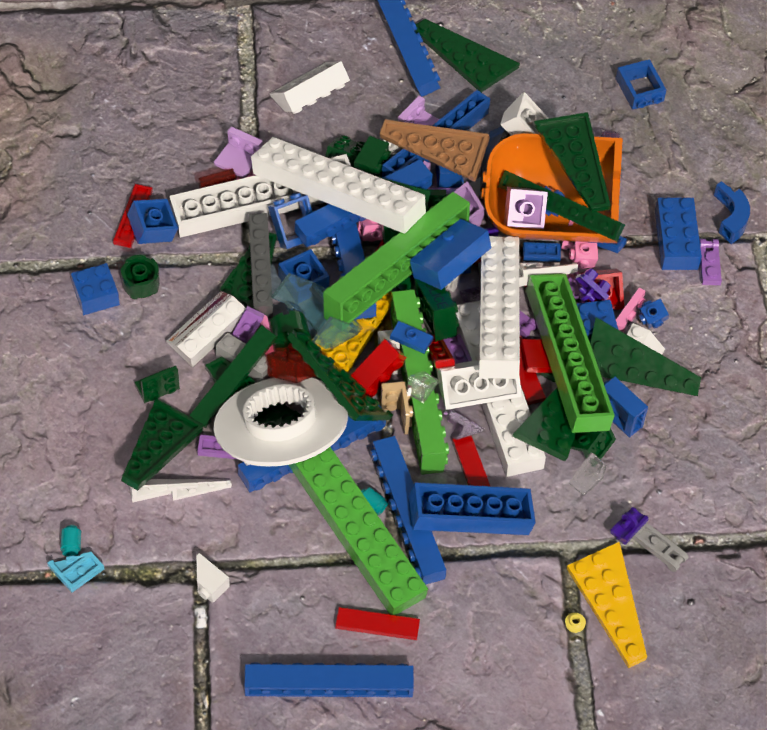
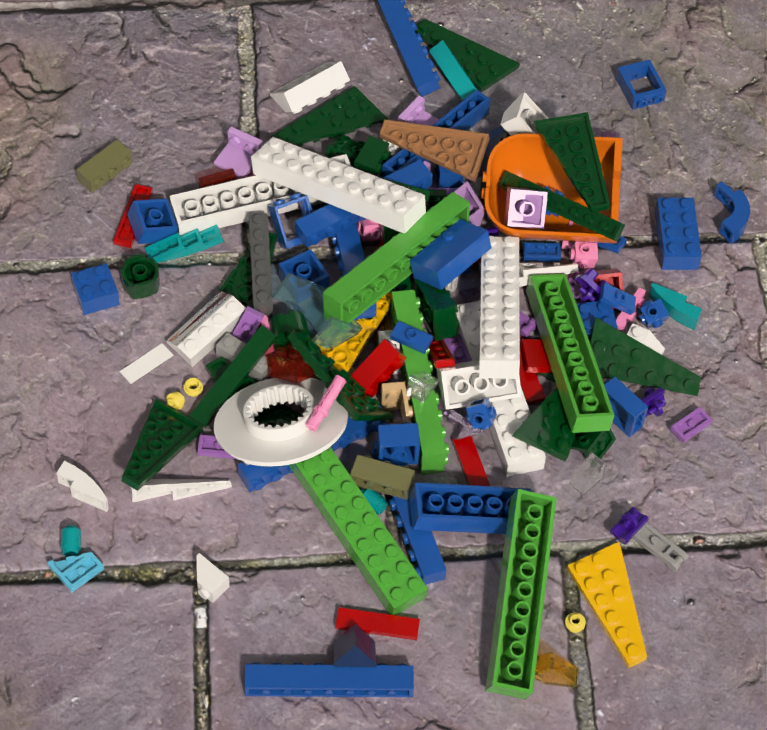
(82, 486): none -> white slope
(104, 166): none -> olive brick
(146, 363): none -> white sticker
(158, 384): dark green bracket -> none
(175, 400): none -> light yellow plate
(184, 245): none -> teal slope
(193, 382): none -> light yellow plate
(321, 410): none -> bright pink pin
(335, 118): none -> dark green wing
(354, 649): none -> dark blue slope
(383, 476): none -> olive brick
(398, 443): none -> blue brick
(453, 70): none -> teal slope
(481, 413): none -> blue brick
(521, 595): none -> bright green brick
(555, 671): none -> clear yellow slope
(617, 298): none -> blue plate
(654, 400): none -> dark purple hips
(676, 306): none -> teal slope
(691, 425): none -> medium lavender plate
(710, 262): medium lavender plate -> none

